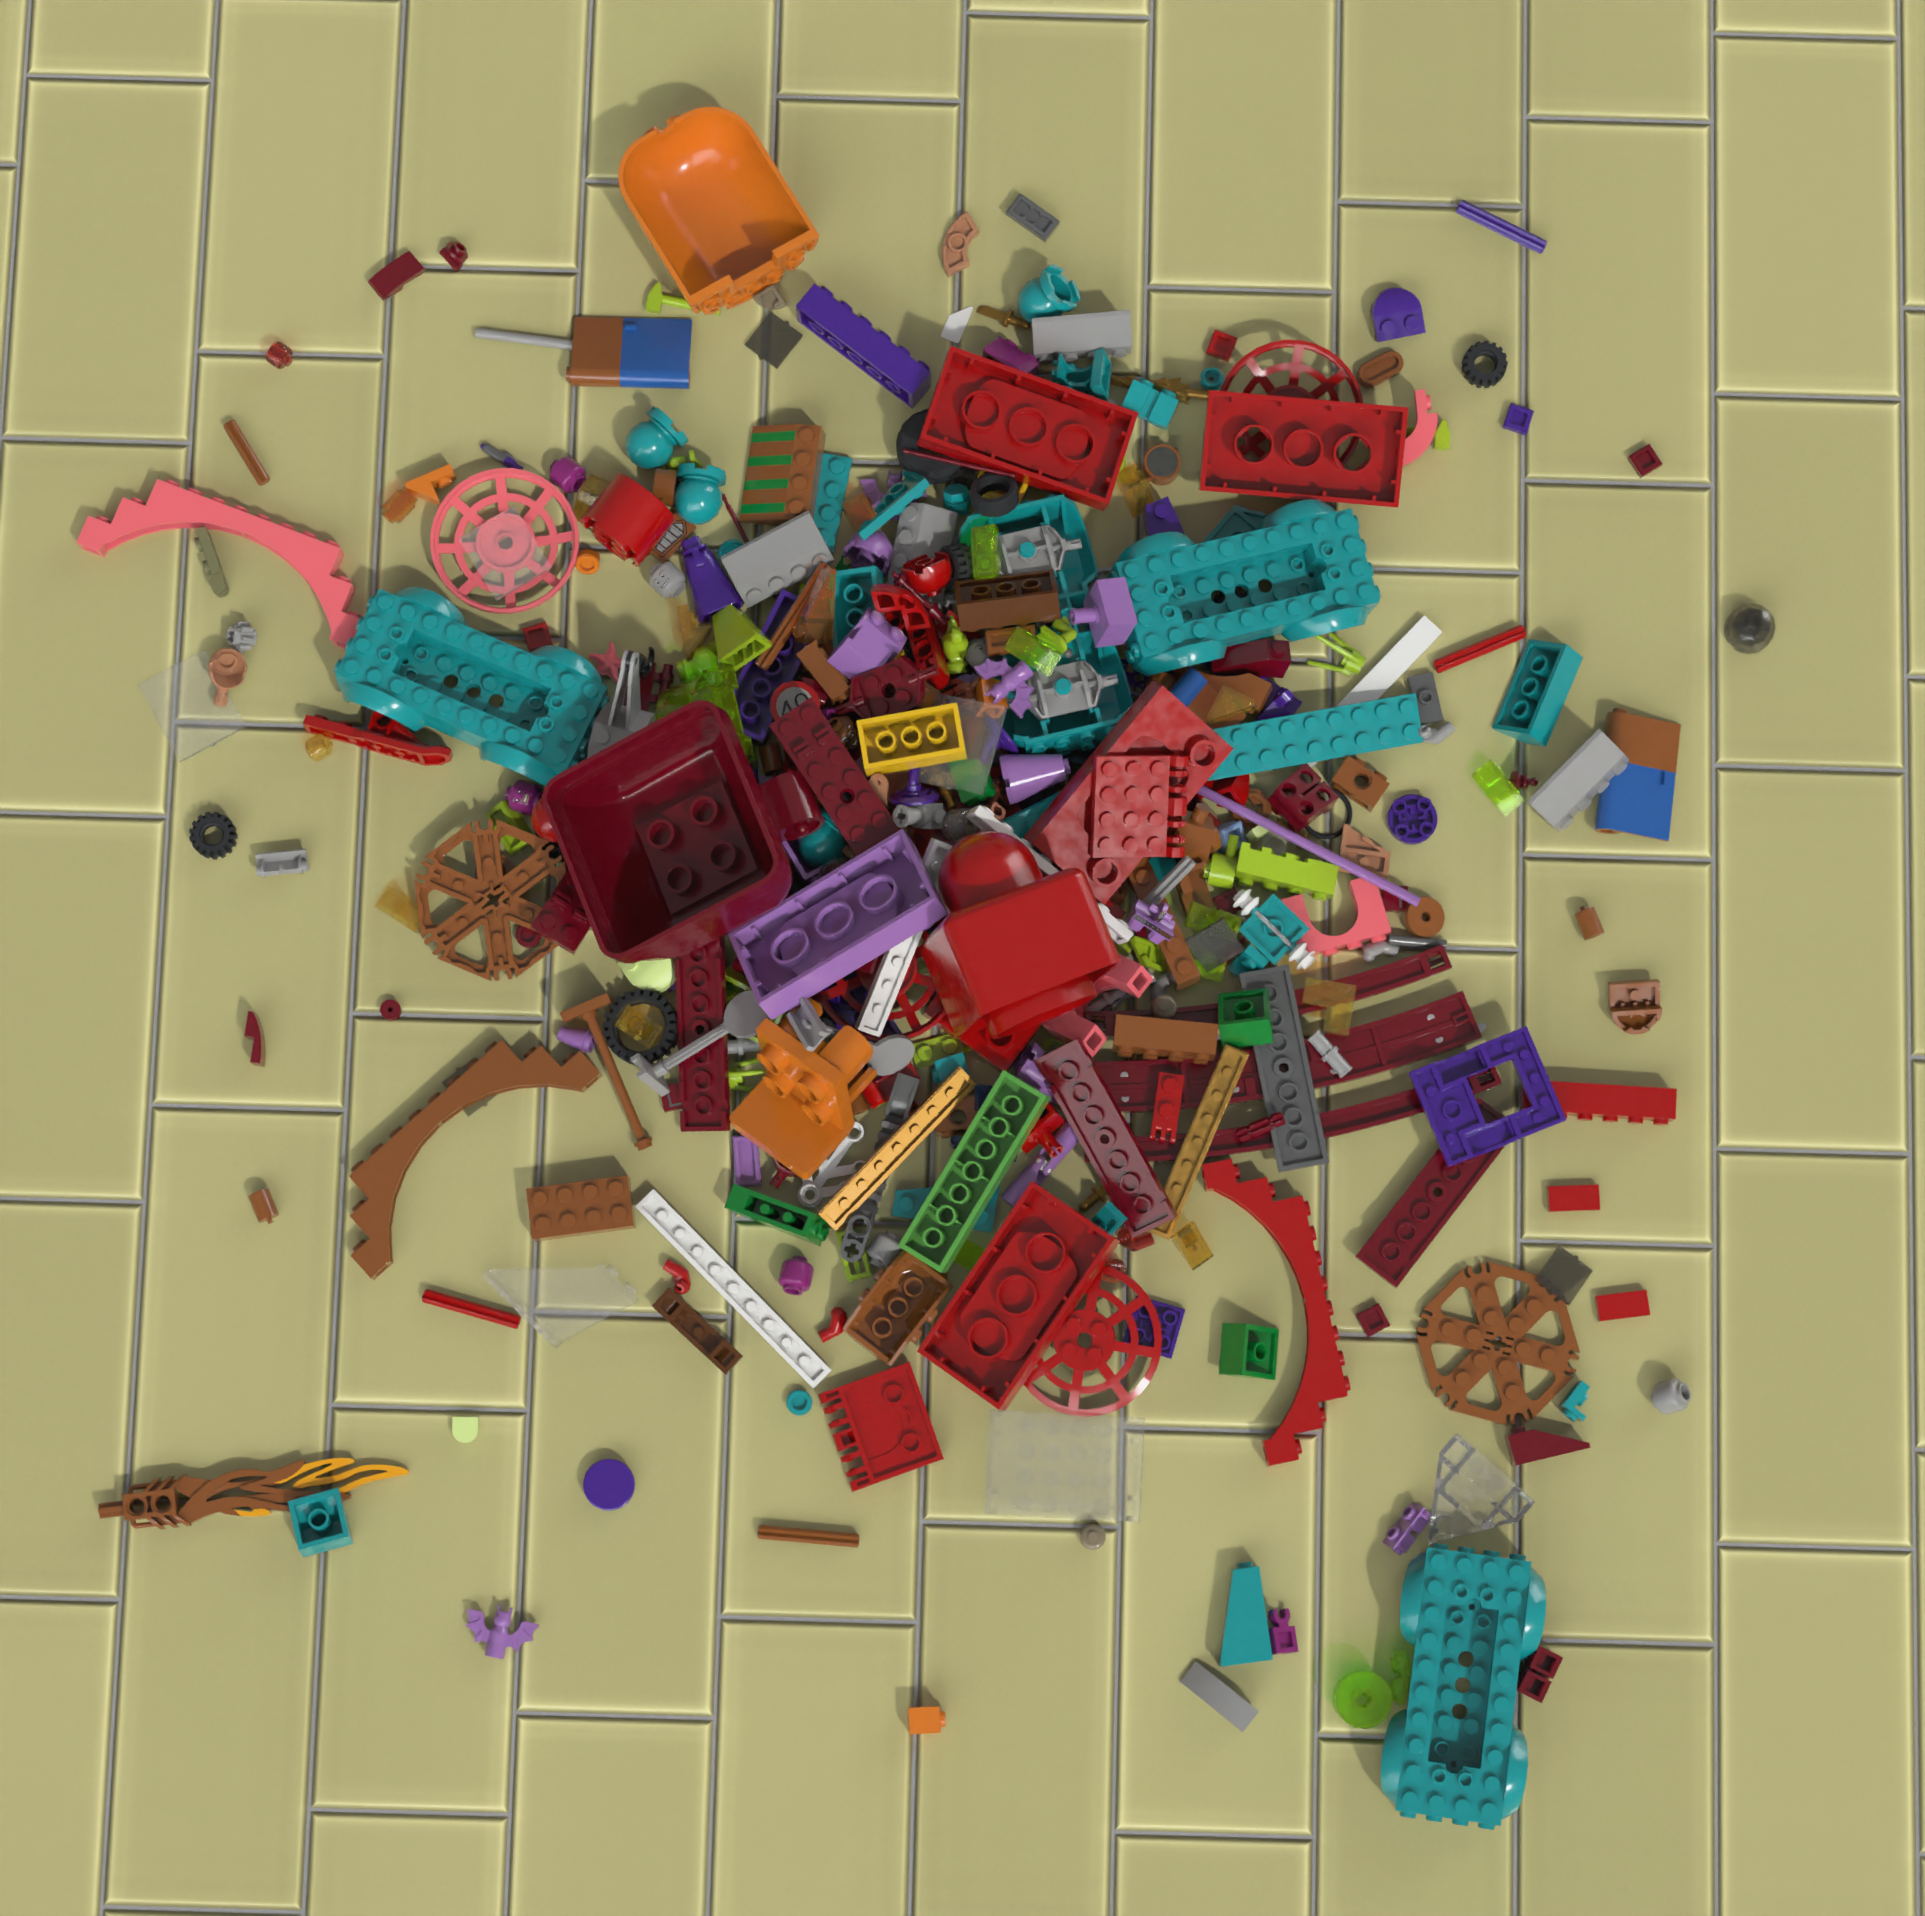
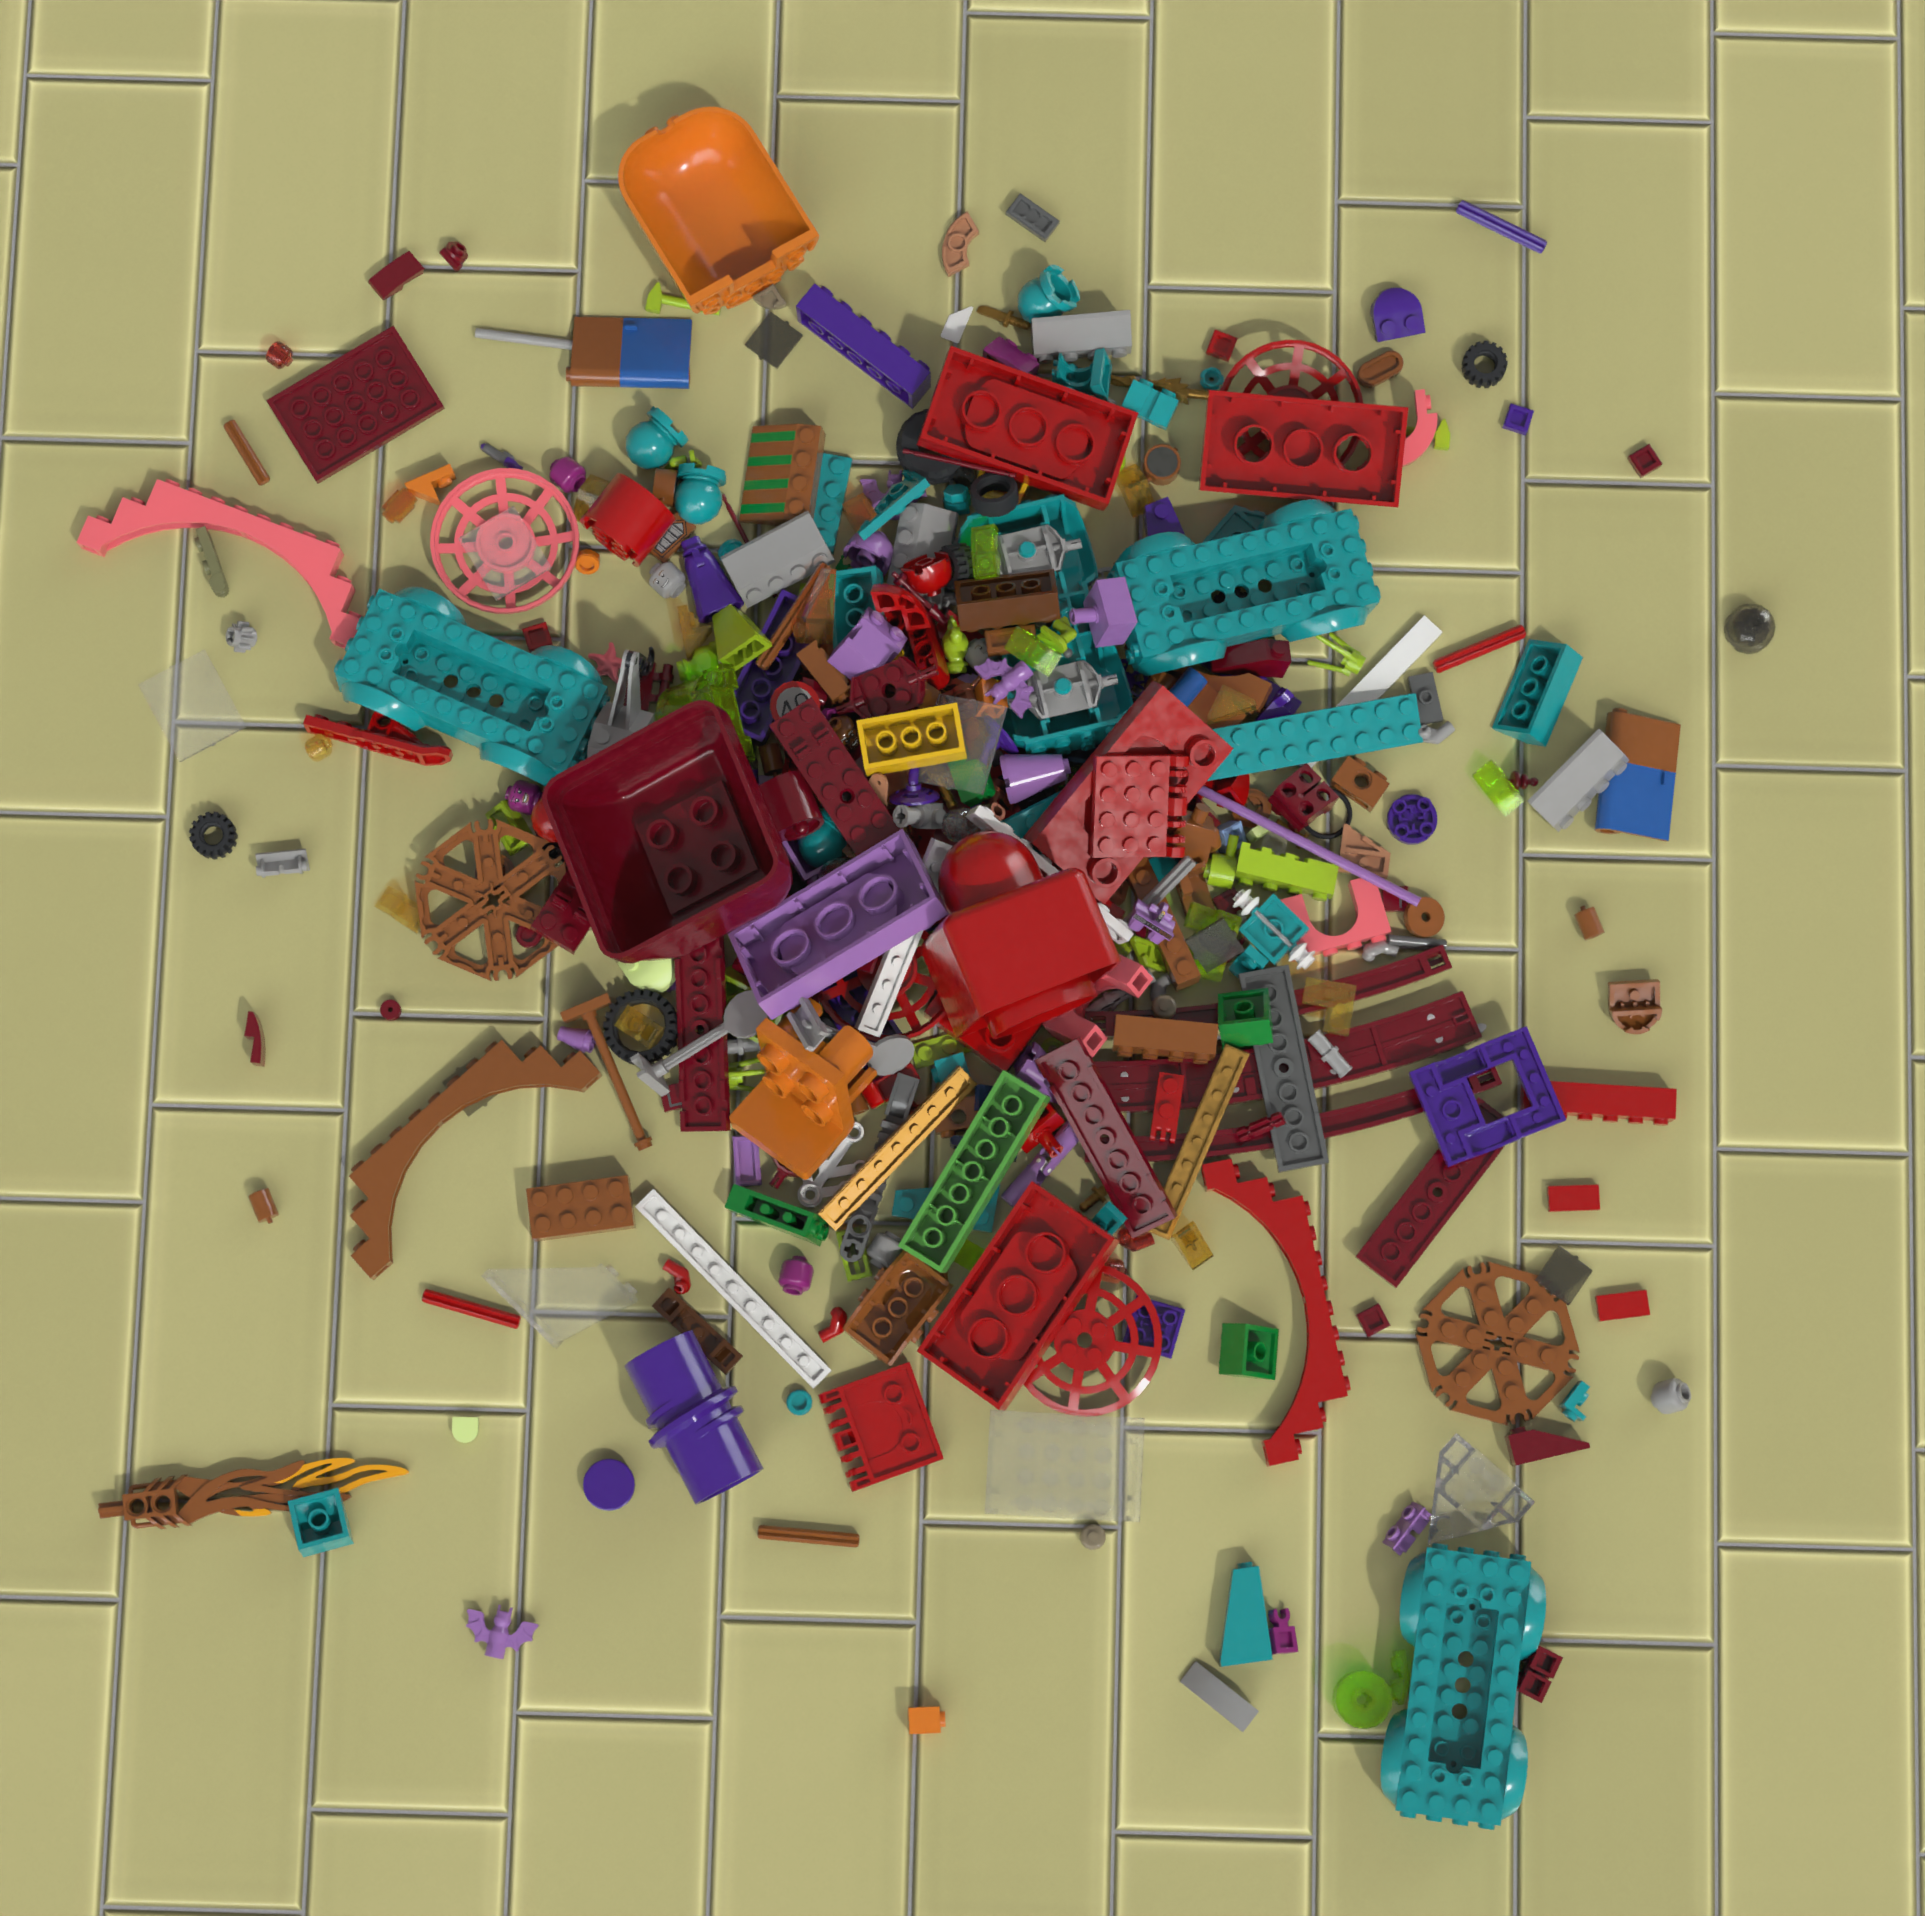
(226, 671): nougat hair -> none
(355, 404): none -> dark red plate
(693, 1417): none -> dark purple piece

